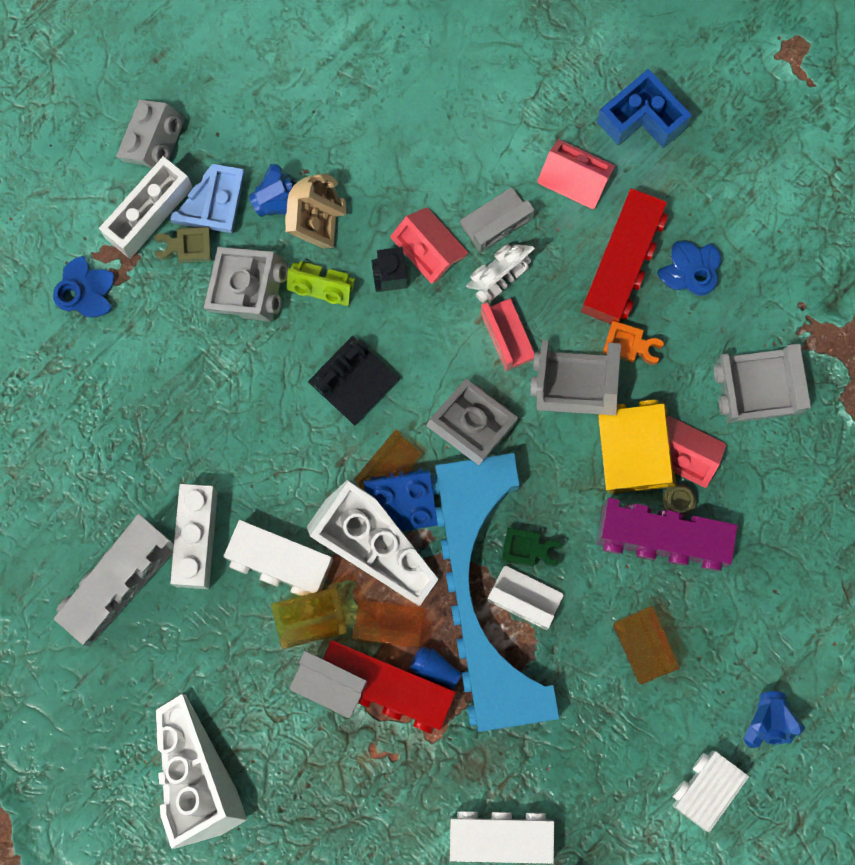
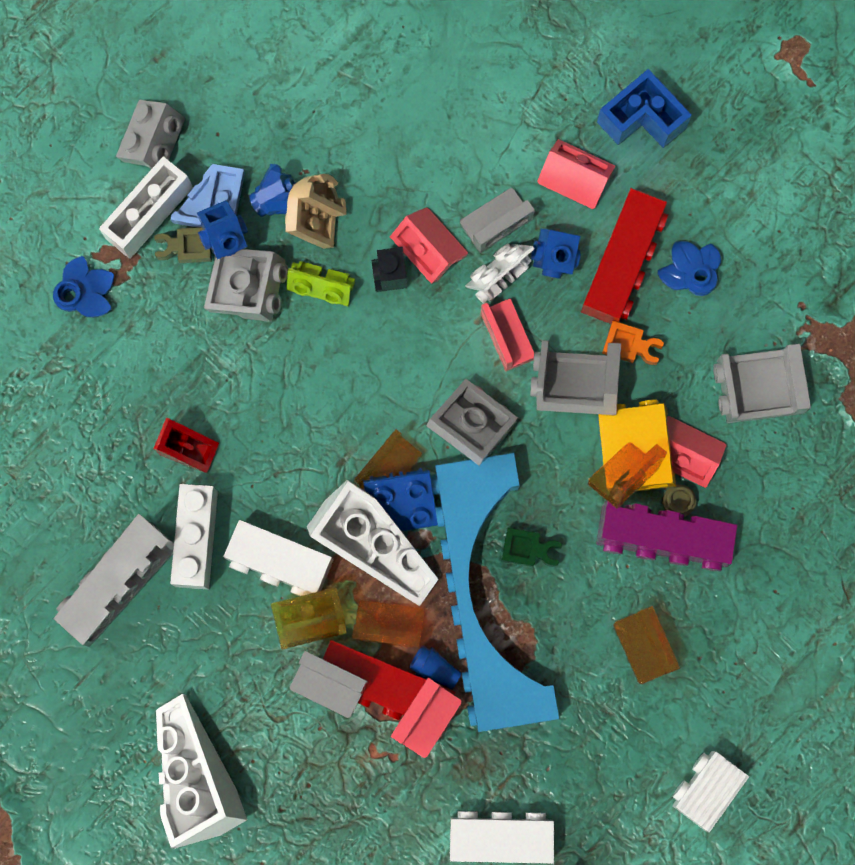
(185, 446): none -> red slope
(222, 230): none -> blue brick
(353, 380): black hinge -> none
(426, 718): none -> coral panel
(525, 597): white panel -> none
(556, 253): none -> blue brick
(626, 473): none -> clear orange panel
(773, 721): blue rock -> none

